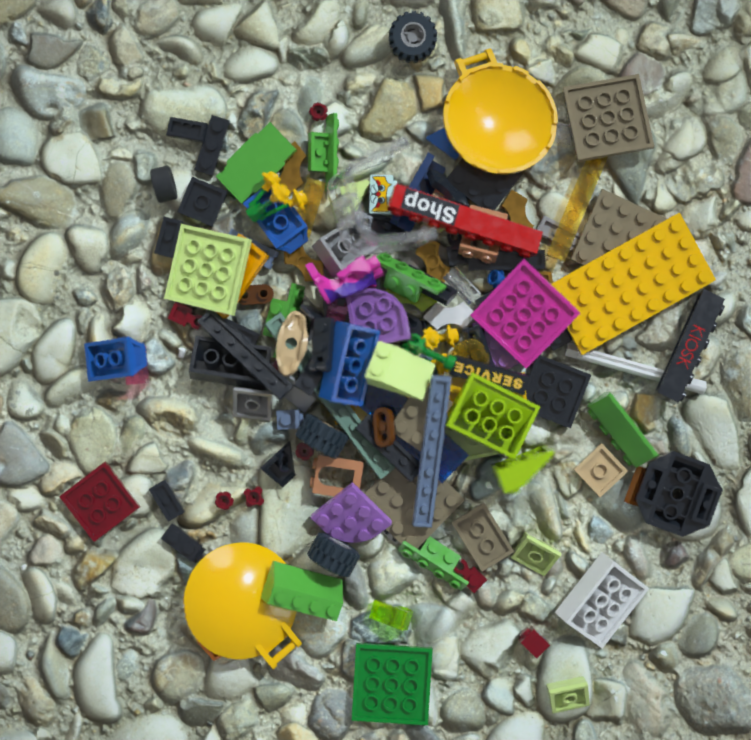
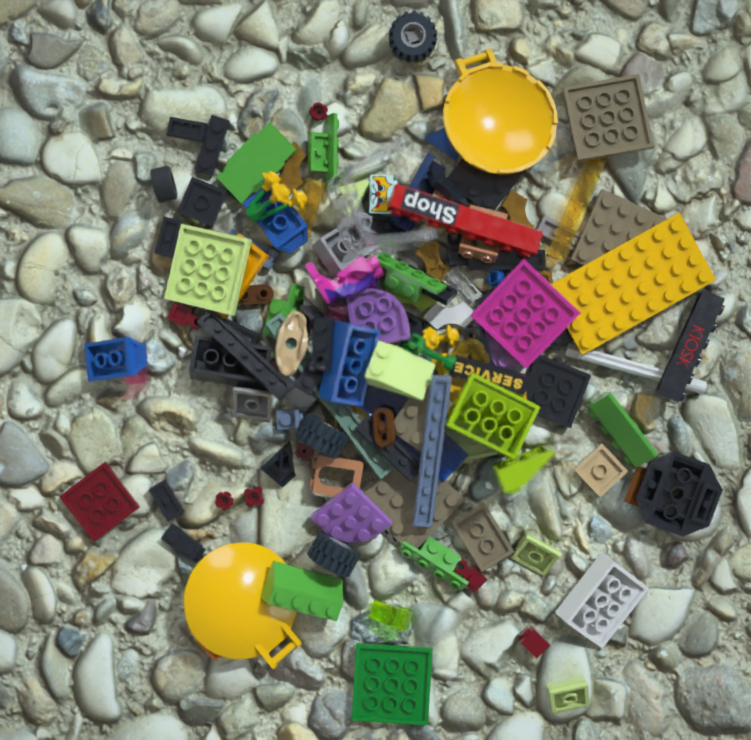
(300, 259): pearl gold tile -> none

